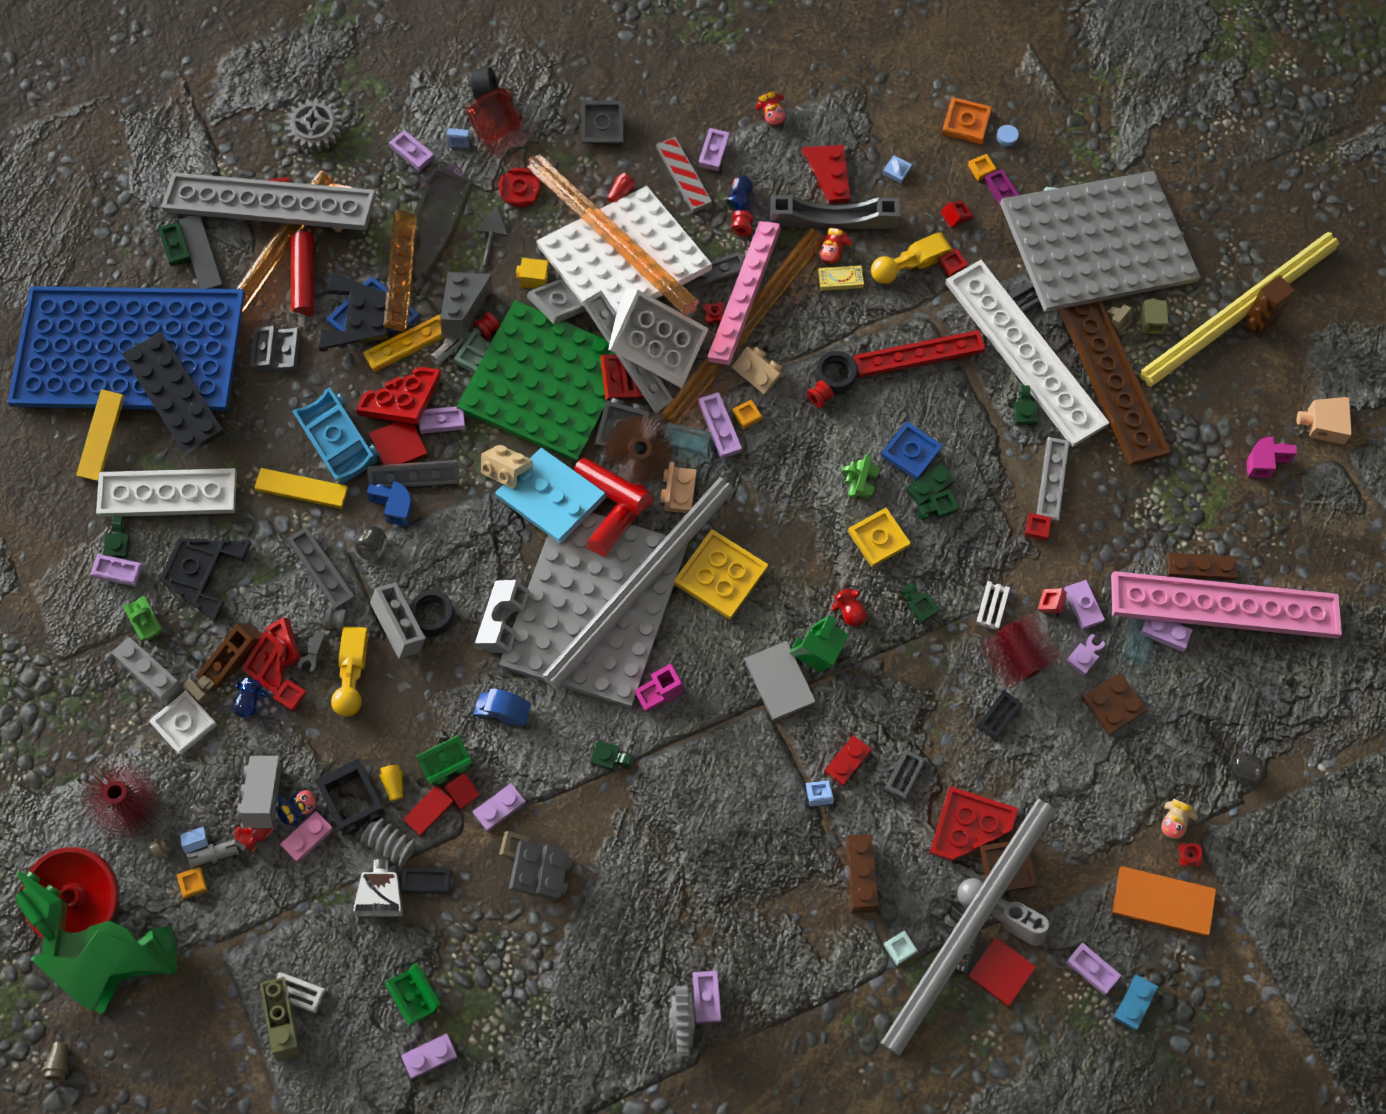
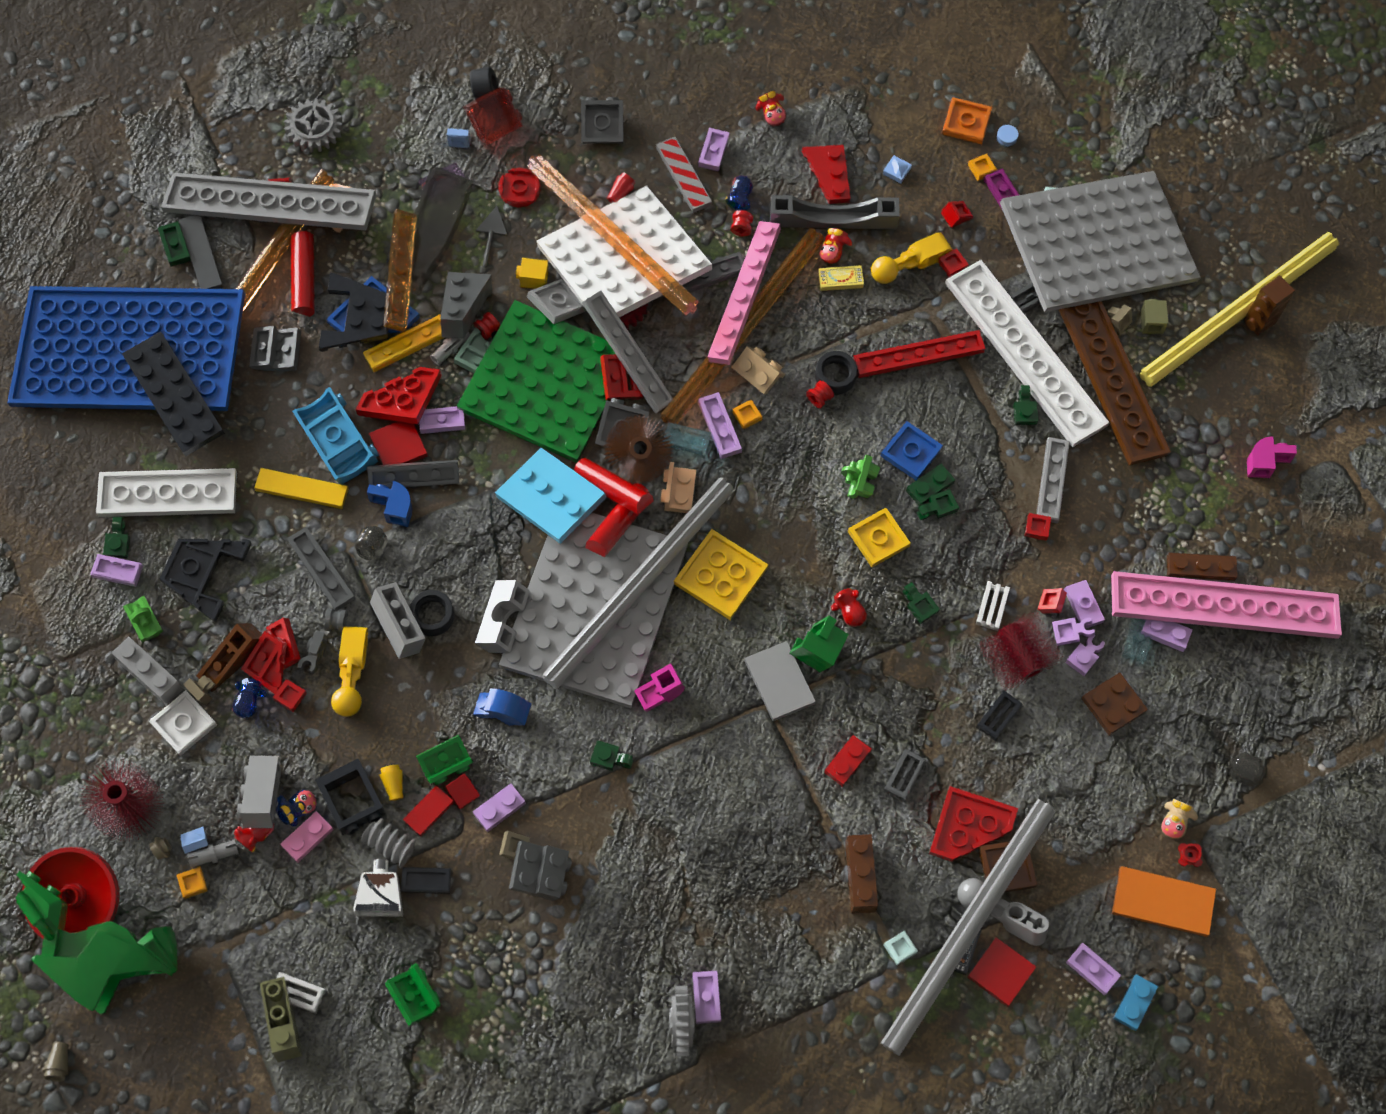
(100, 435): yellow tile -> none
(411, 150): lavender plate -> none
(429, 1056): lavender plate -> none
(504, 465): tan bracket -> none
(656, 336): white slope -> none
(714, 317): red plate -> none
(819, 793): light blue tile -> none
(1068, 632): none -> lavender plate
(1328, 419): light nougat torso -> none

